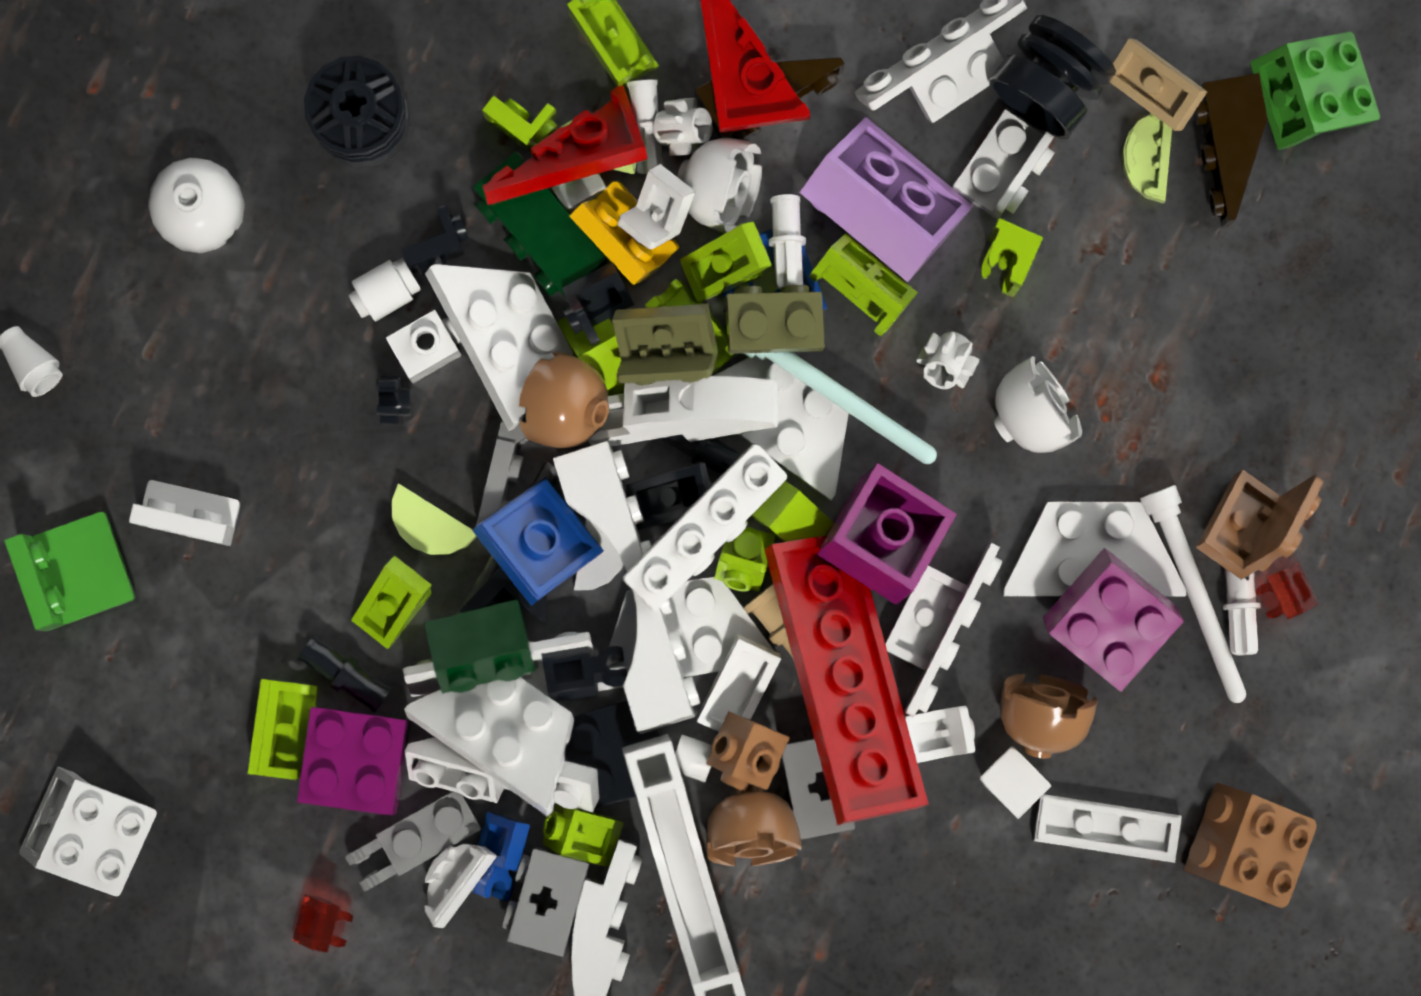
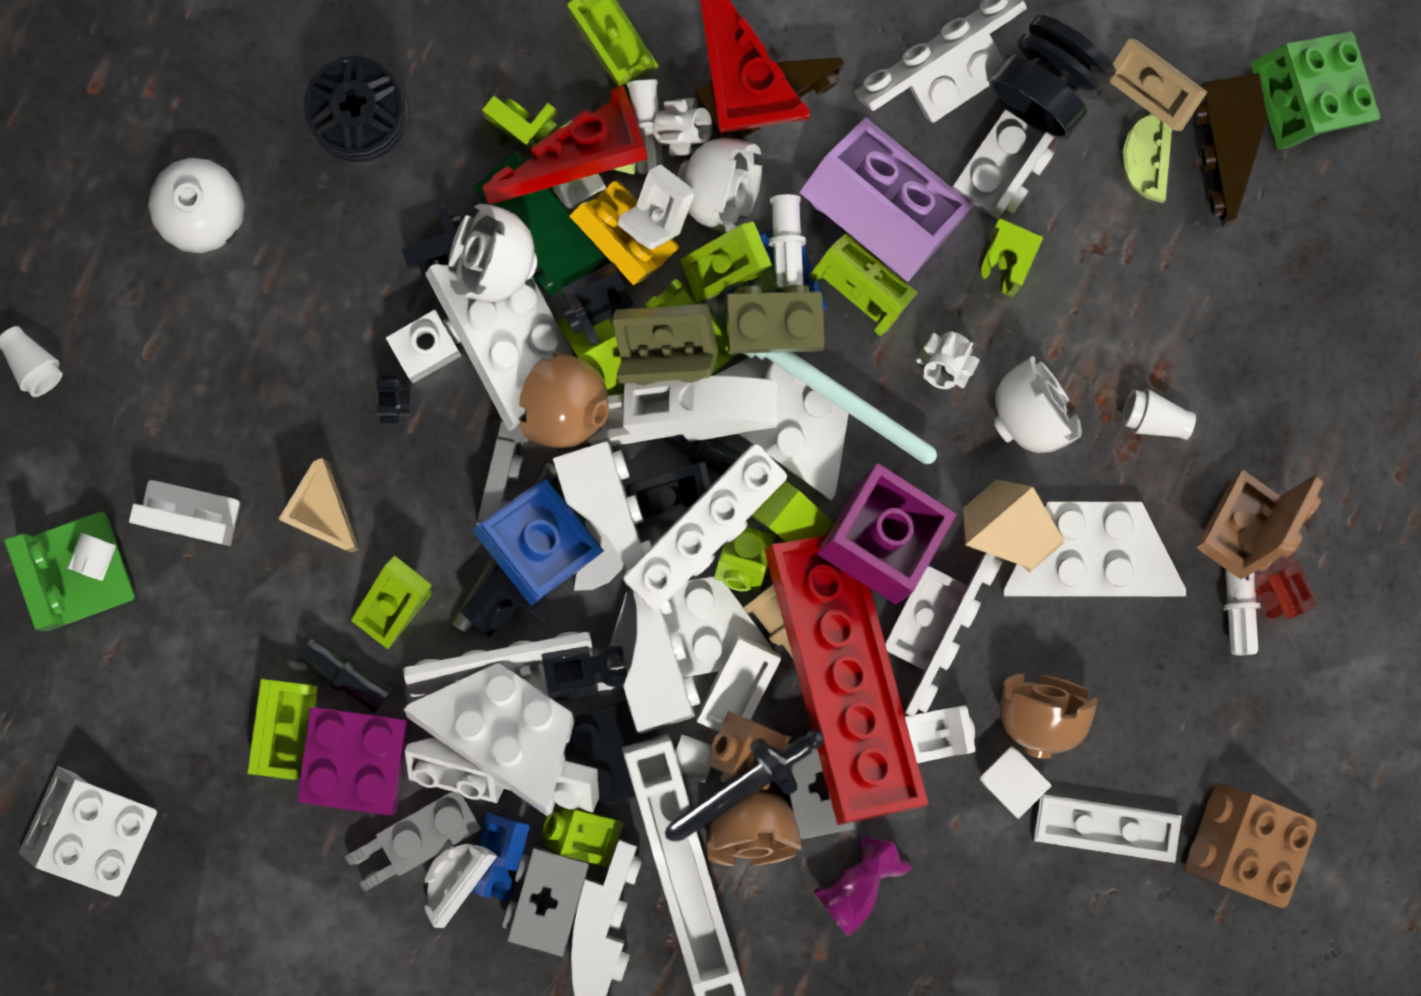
(91, 556): none -> white hose
(317, 924): clear red tile -> none
(319, 508): none -> tan slope
(383, 289): white brick -> none
(427, 526): yellowish green tile -> none
(479, 647): dark green brick -> none
(491, 255): none -> white cylinder
(772, 766): none -> black sword
(856, 891): none -> magenta animal
(1011, 524): none -> tan slope
(1112, 619): magenta brick -> none
(1154, 415): none -> white cone
(1164, 509): white piece -> none

